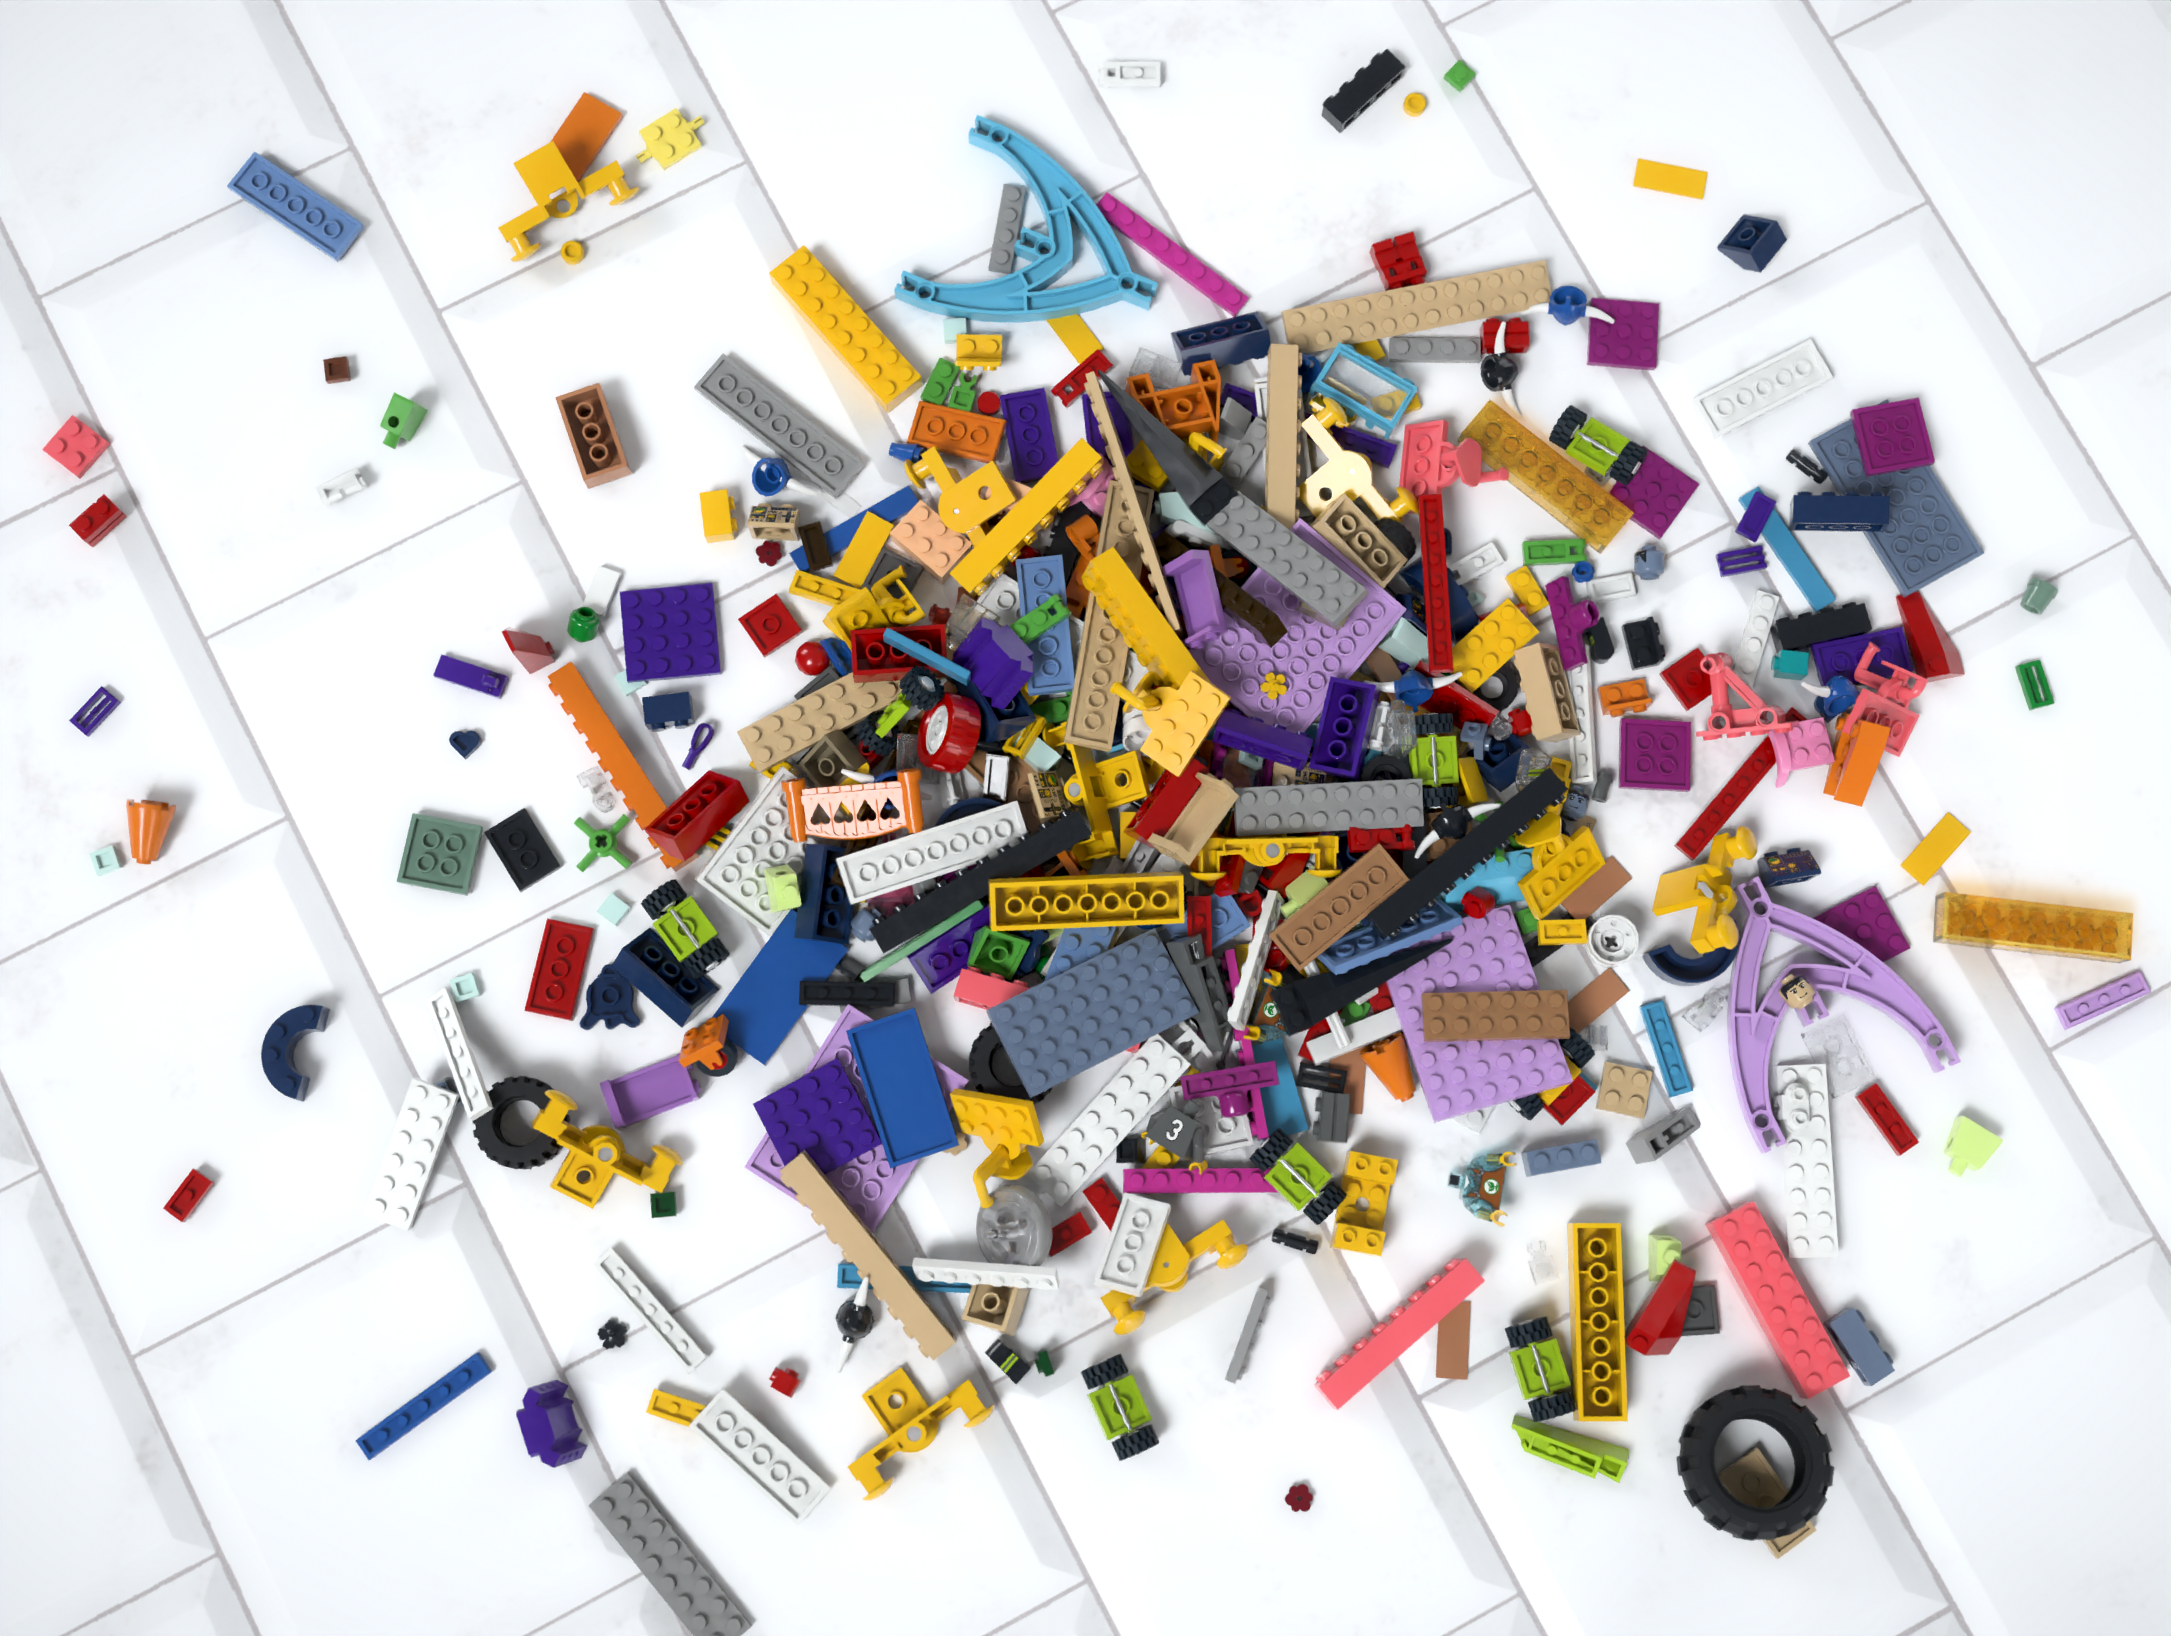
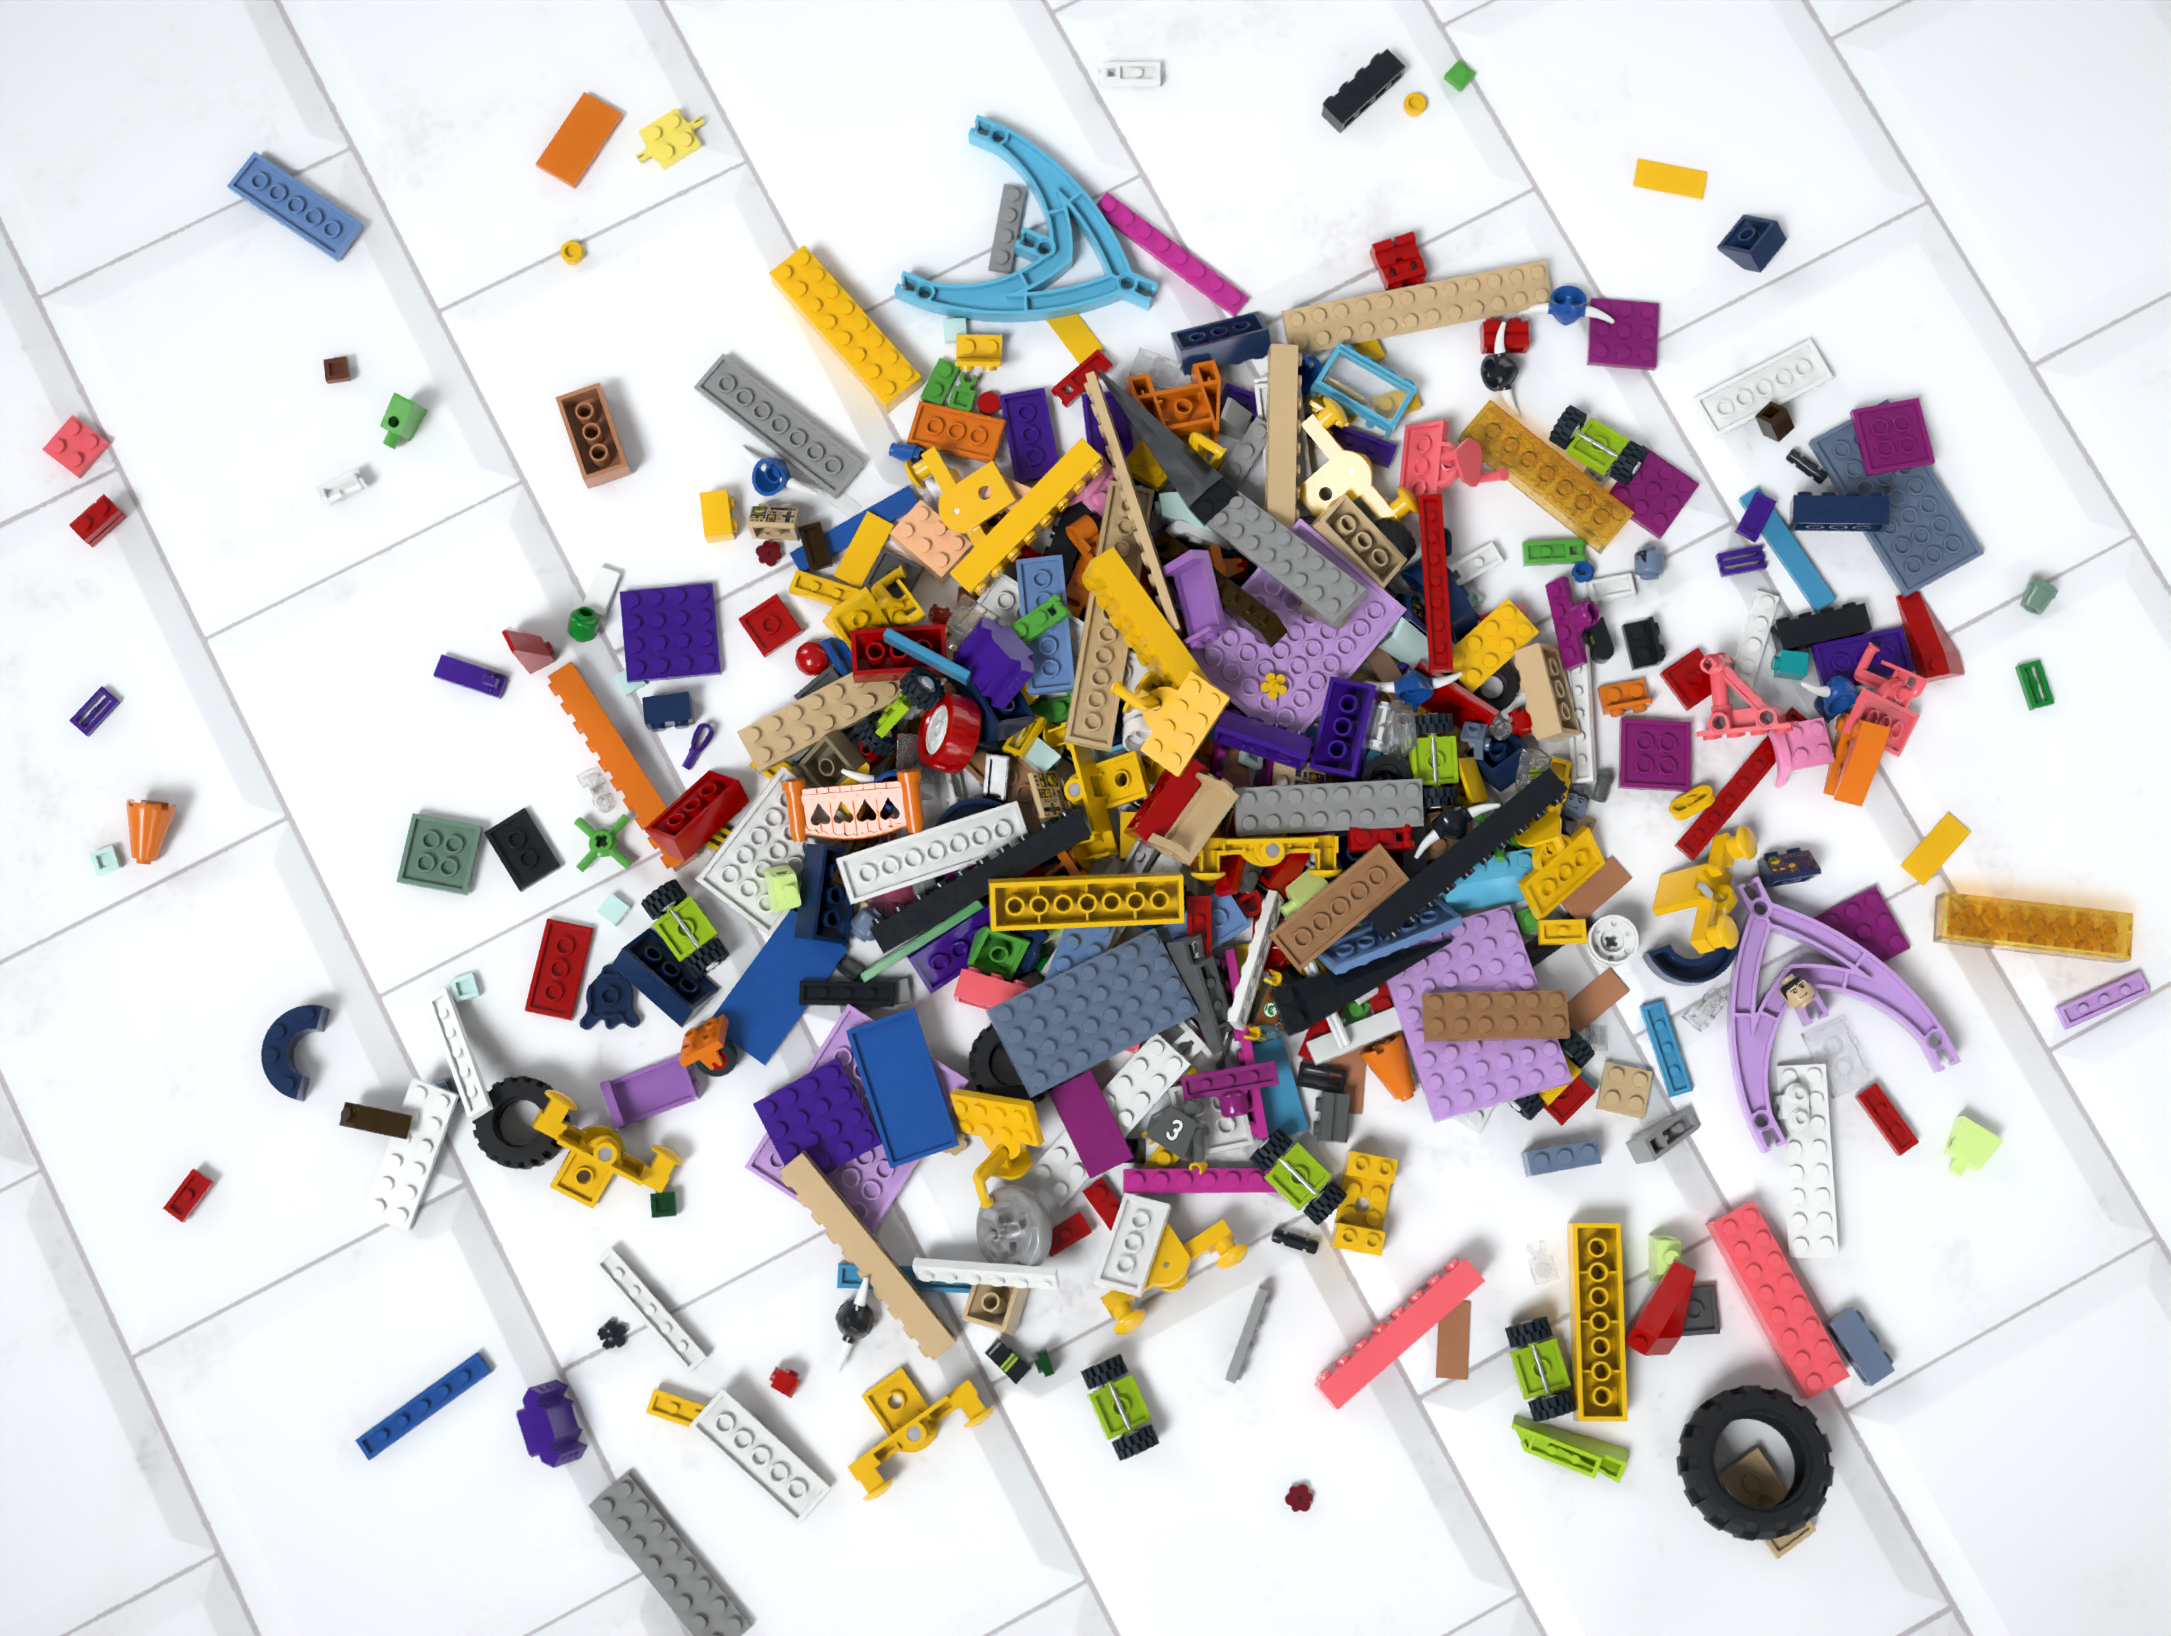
(375, 1120): none -> dark brown slope
(465, 743): dark blue tile -> none
(544, 174): yellow piece -> none
(1090, 1124): none -> magenta tile
(1435, 350): light grey plate -> none
(1478, 903): red plate -> none
(1483, 1185): torso -> none
(1527, 590): yellow plate -> none
(1692, 802): none -> yellow plate
(1774, 421): none -> dark brown brick

